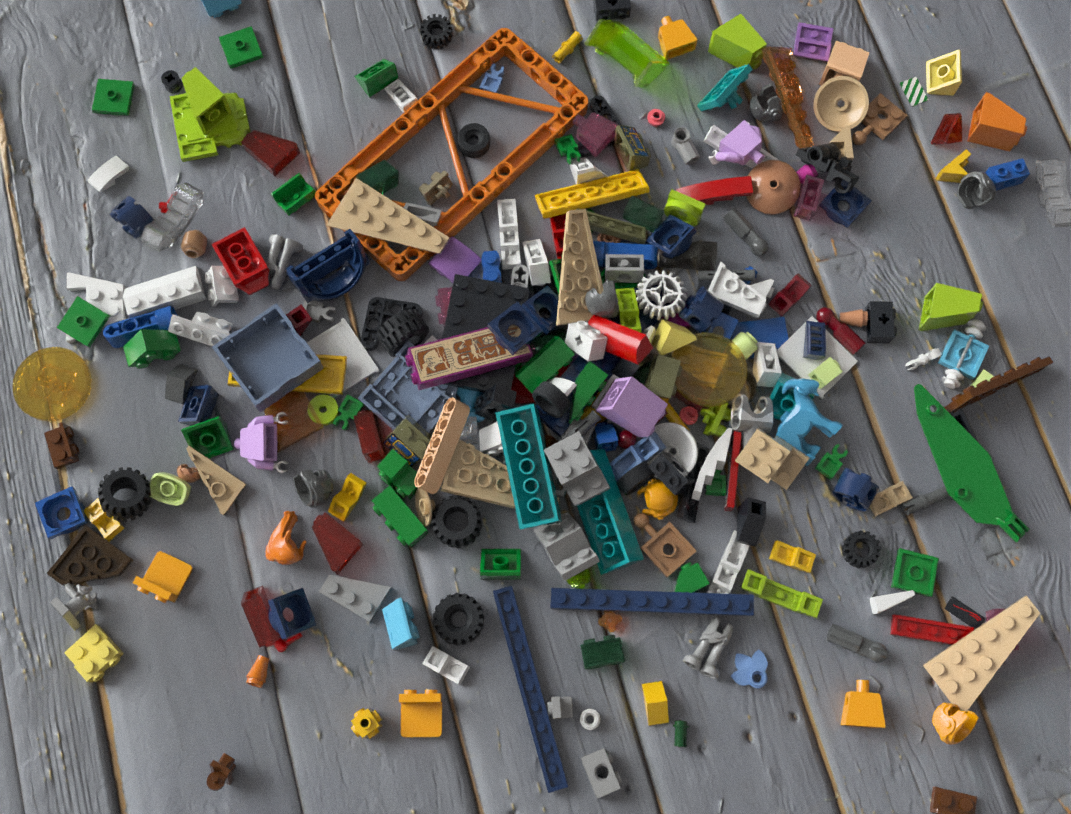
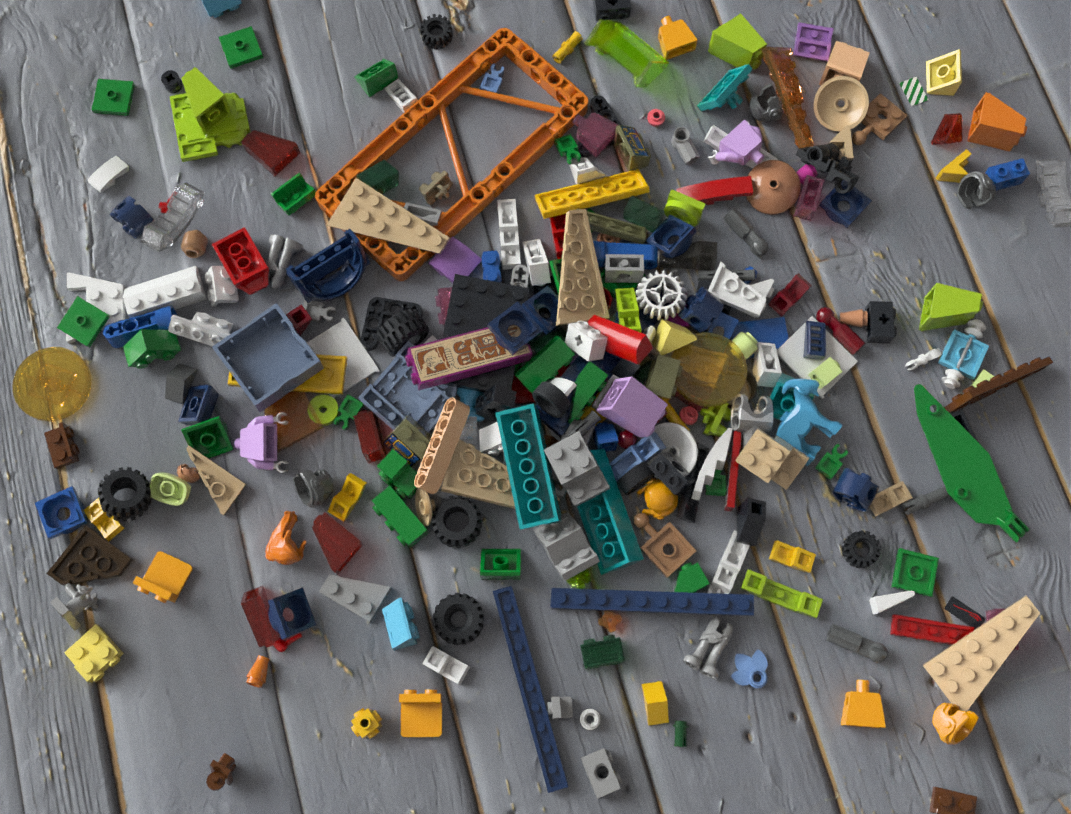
(474, 150): black tyre -> none
(603, 304): dark grey helmet -> none

